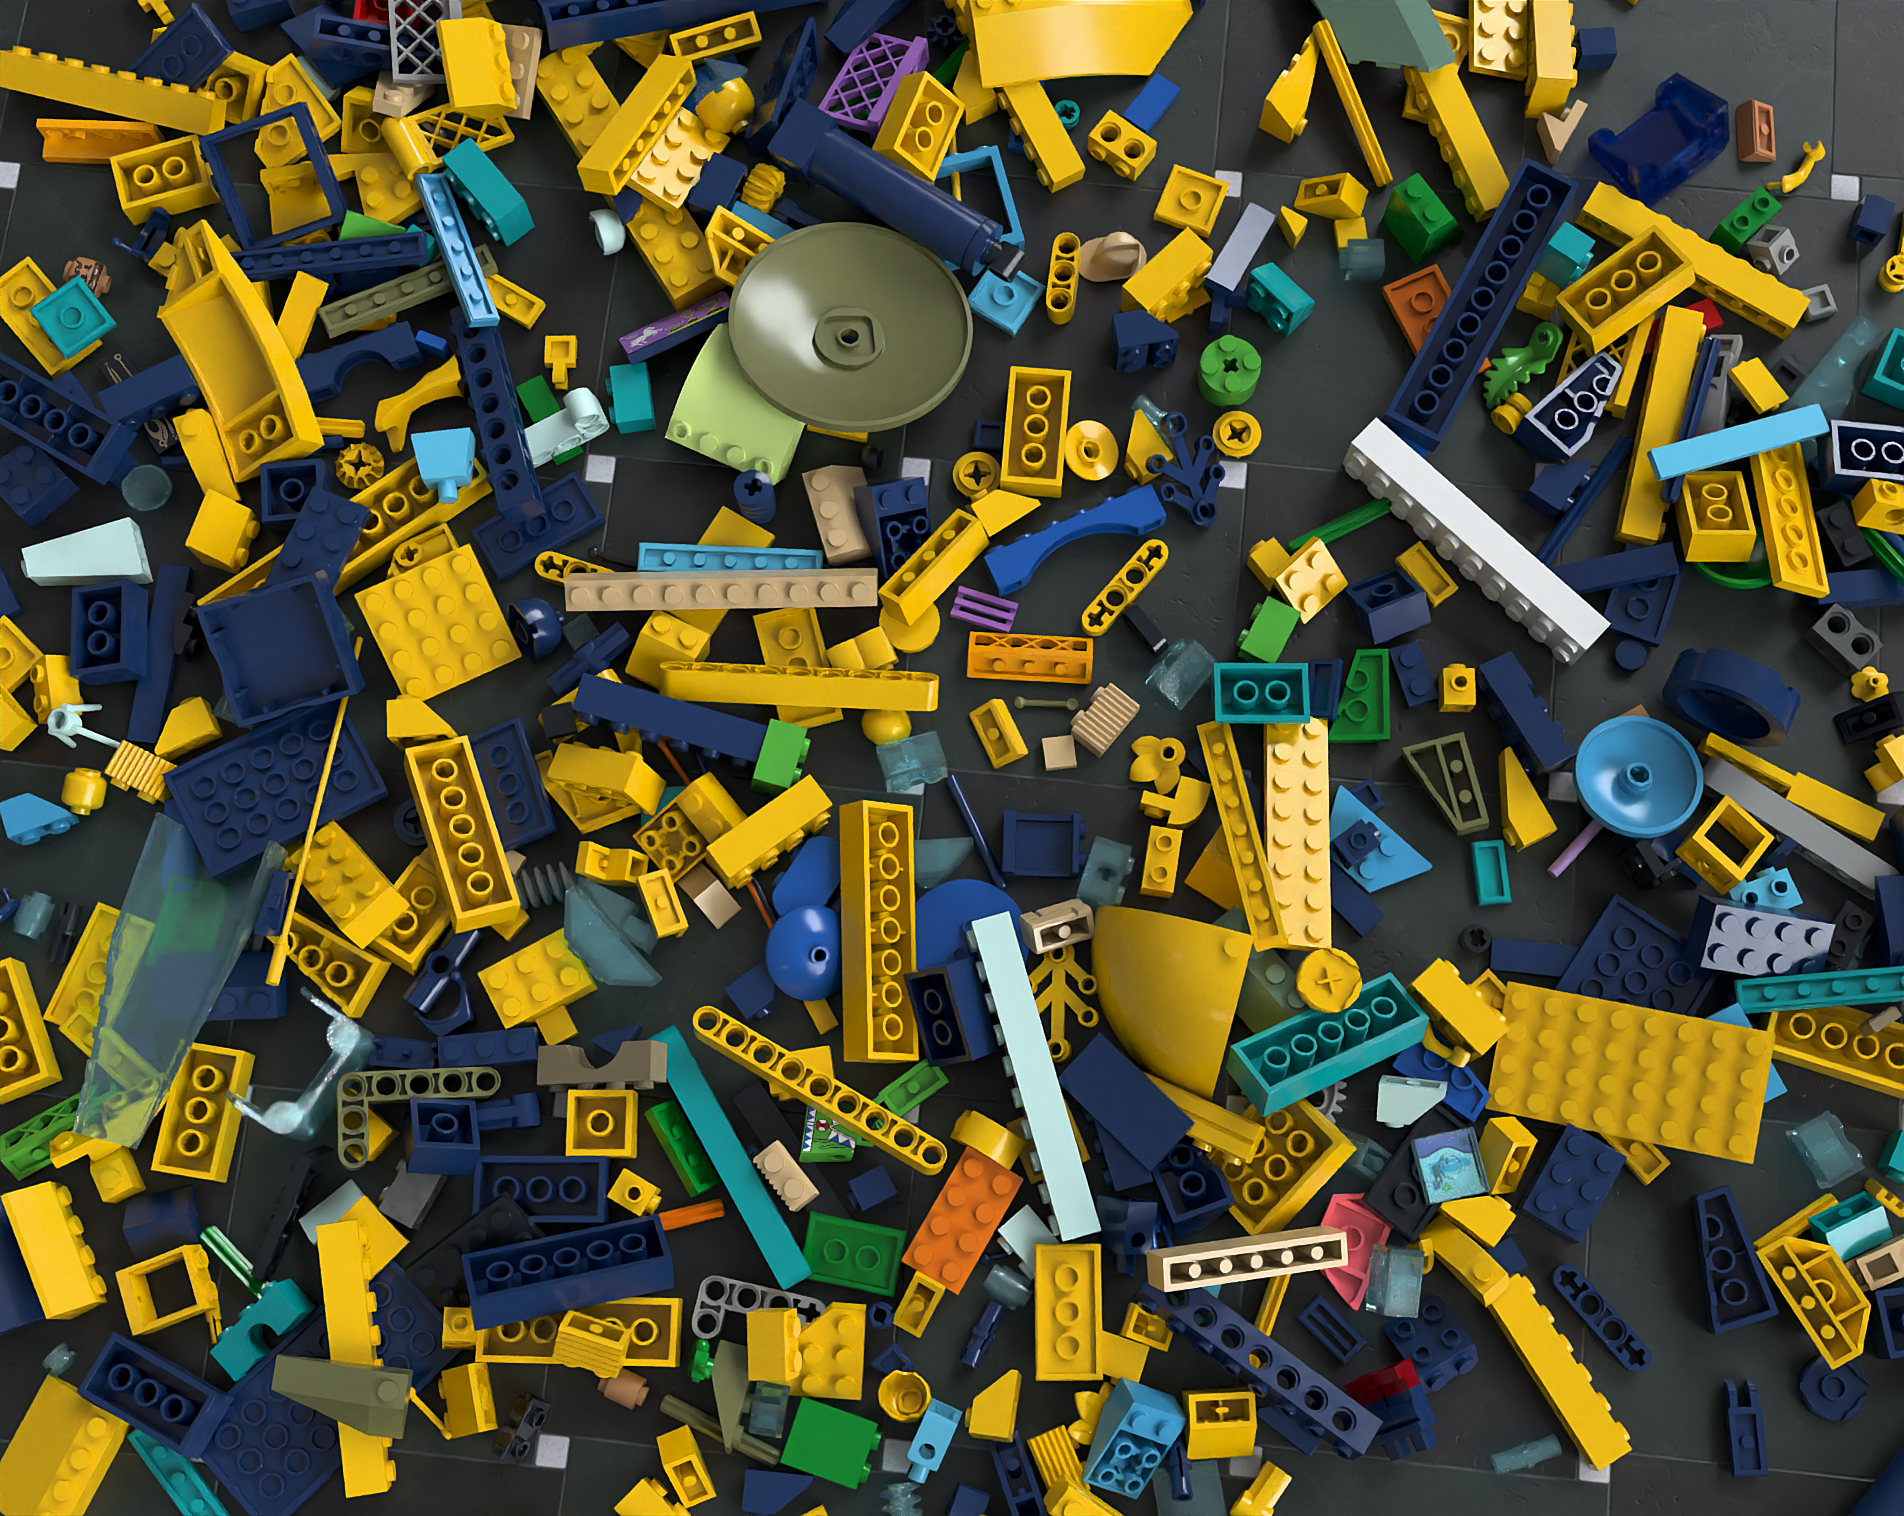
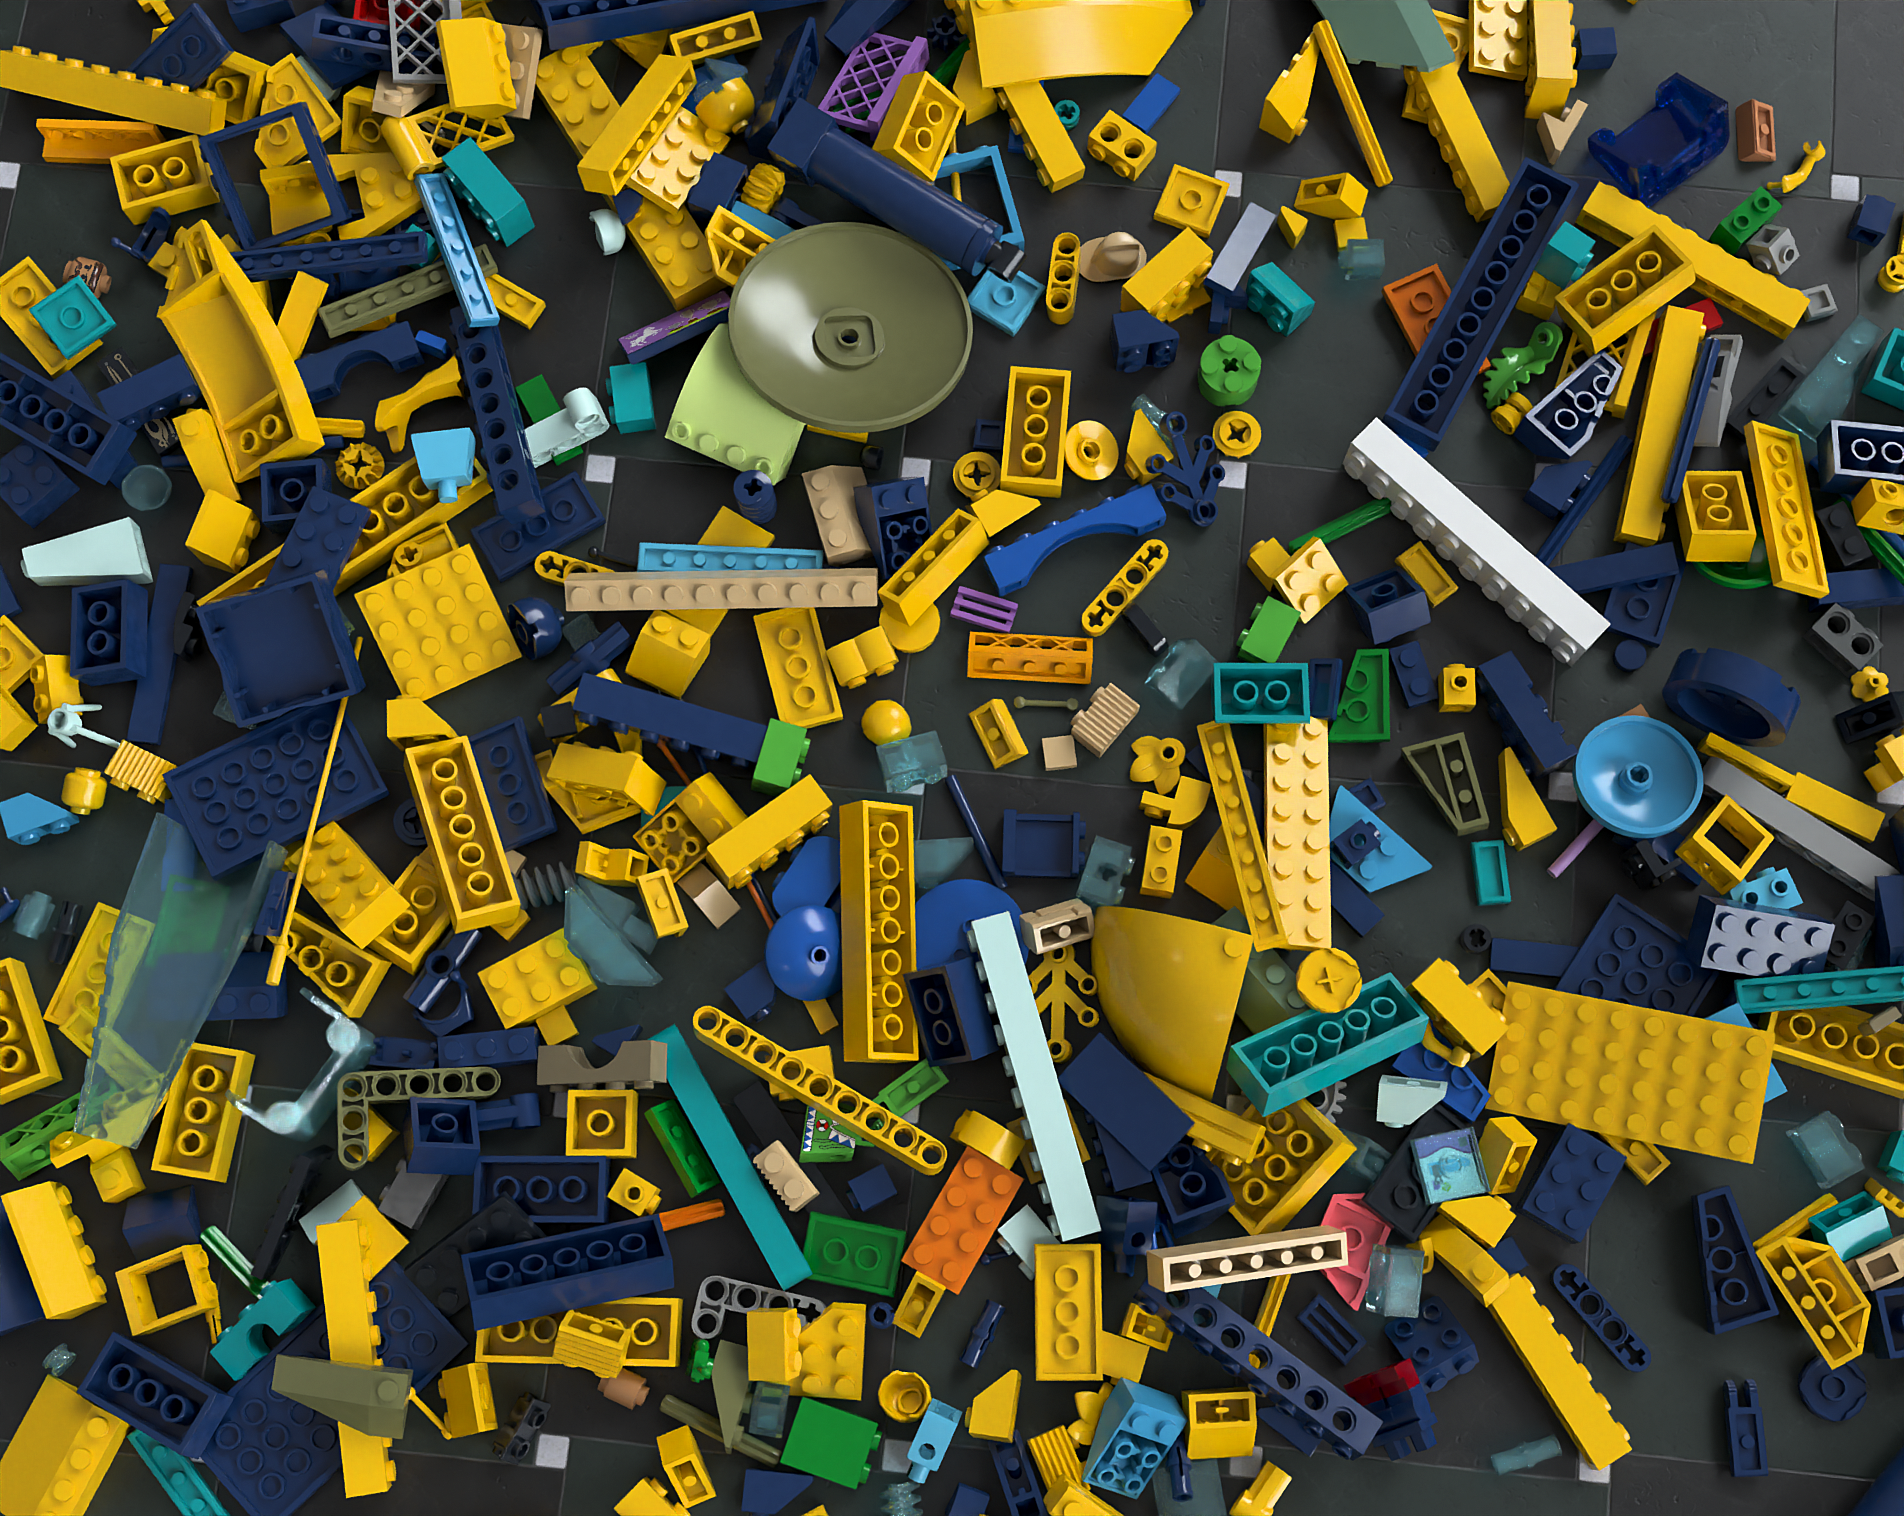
(187, 729): yellow slope -> none
(362, 226): bright green tile -> none
(458, 1329): yellow brick -> none
(560, 355): yellow plate -> none
(799, 686): yellow beam -> none
(892, 1359): dark blue tile -> none
(1008, 1286): clear light blue brick -> none
(1420, 219): green slope -> none
(1738, 442): medium azure tile -> none
(1758, 385): yellow piece -> none
(1782, 848): dark blue tile -> none

